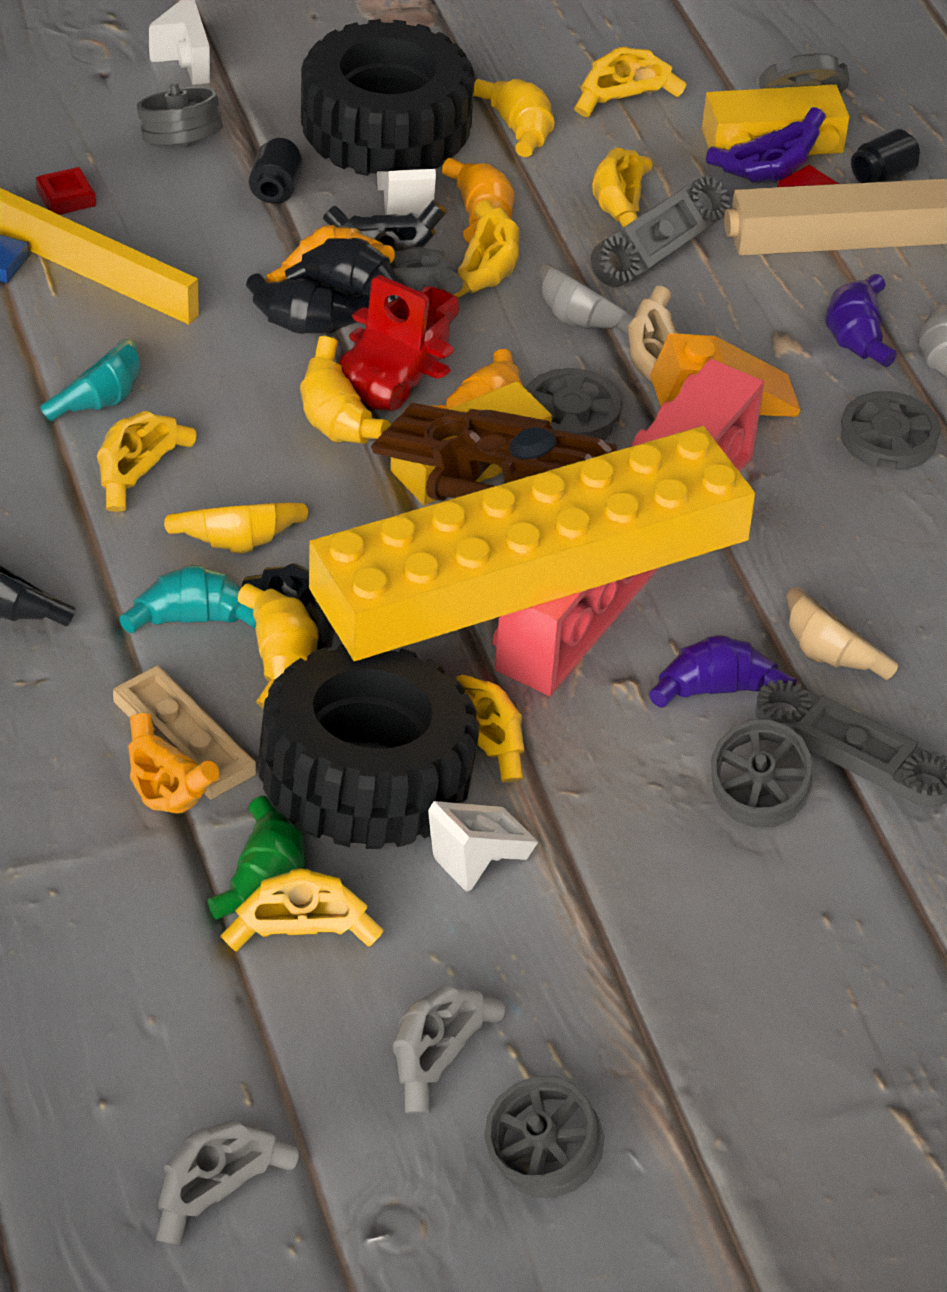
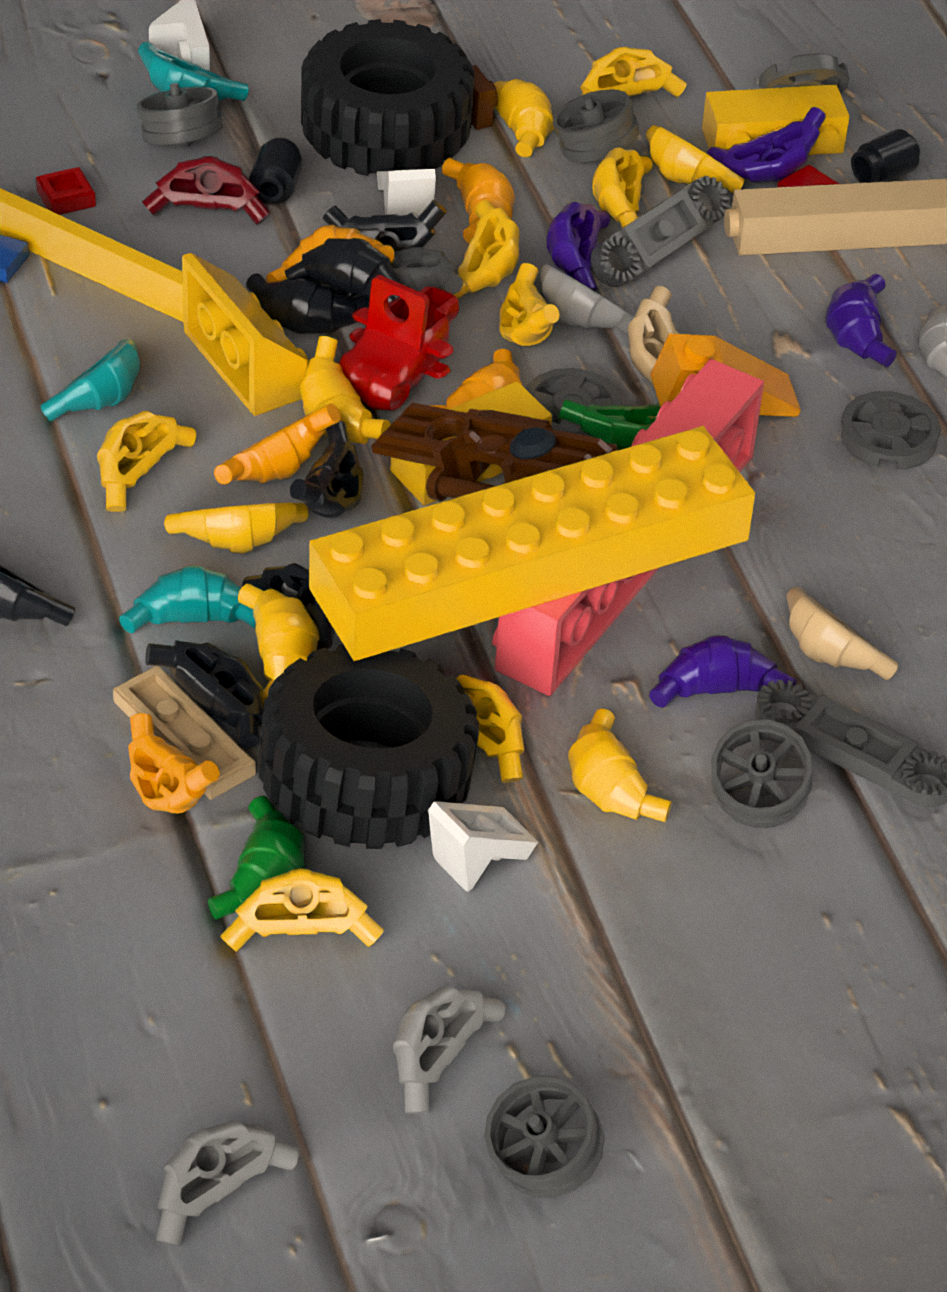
(169, 69): none -> teal piece
(208, 185): none -> dark red piece
(216, 683): none -> black piece
(240, 338): none -> yellow slope
(281, 452): none -> light orange piece
(334, 479): none -> black piece
(484, 100): none -> reddish brown plate
(524, 313): none -> yellow piece
(573, 238): none -> dark purple piece
(595, 125): none -> dark grey wheel
(609, 774): none -> yellow piece
(610, 423): none -> green piece
(684, 162): none -> yellow piece

